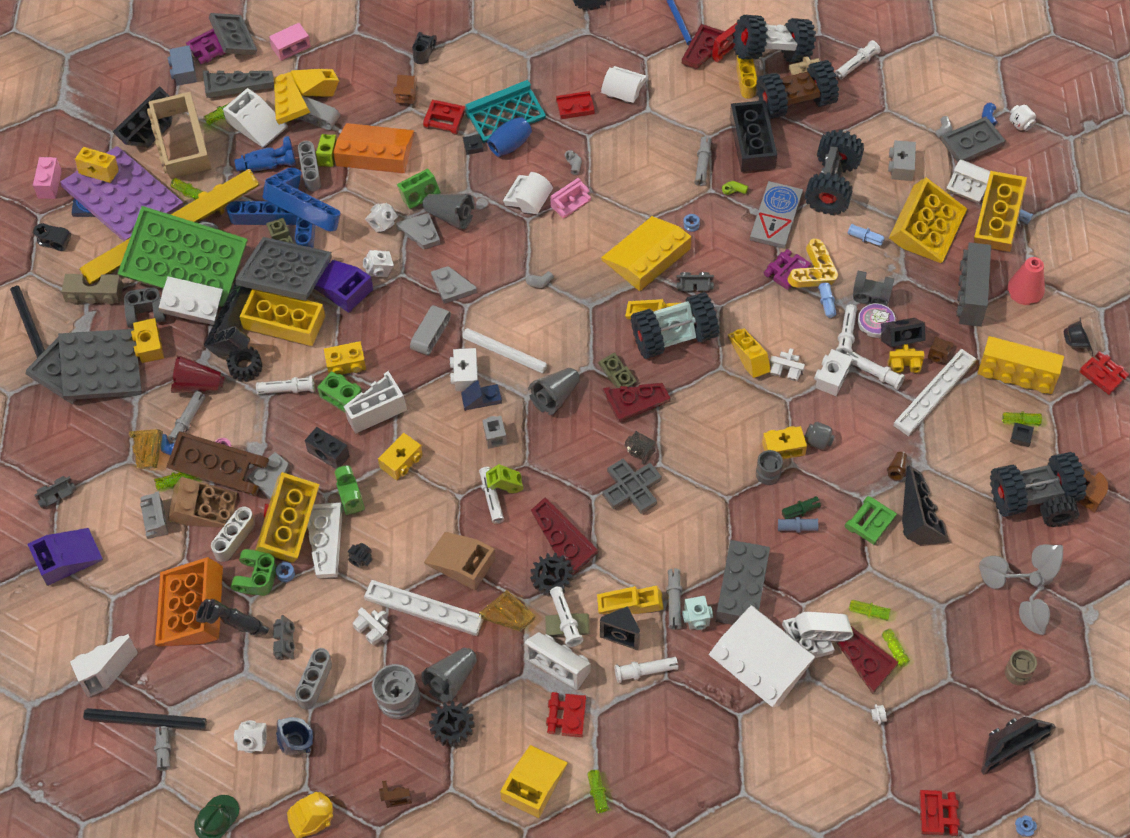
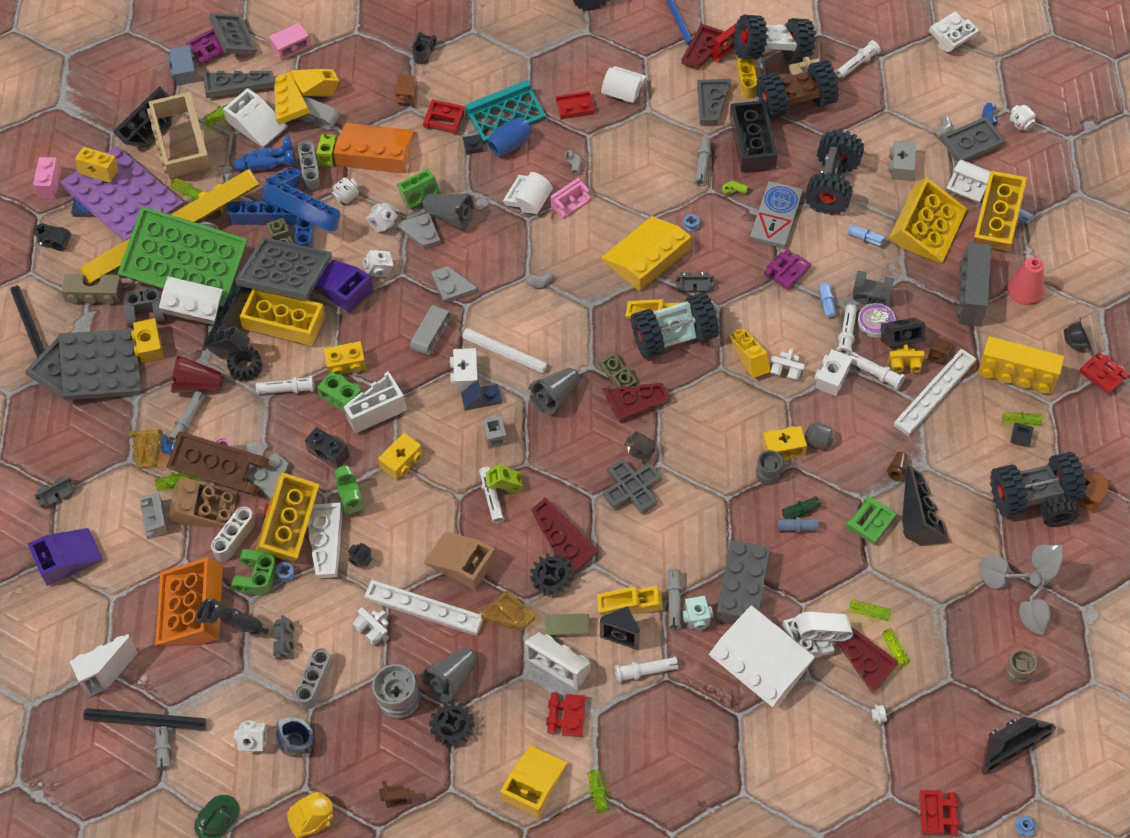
(345, 190): none -> white head
(568, 624): white pin -> none
(711, 99): none -> dark grey wing
(823, 272): yellow beam -> none
(953, 31): none -> white brick

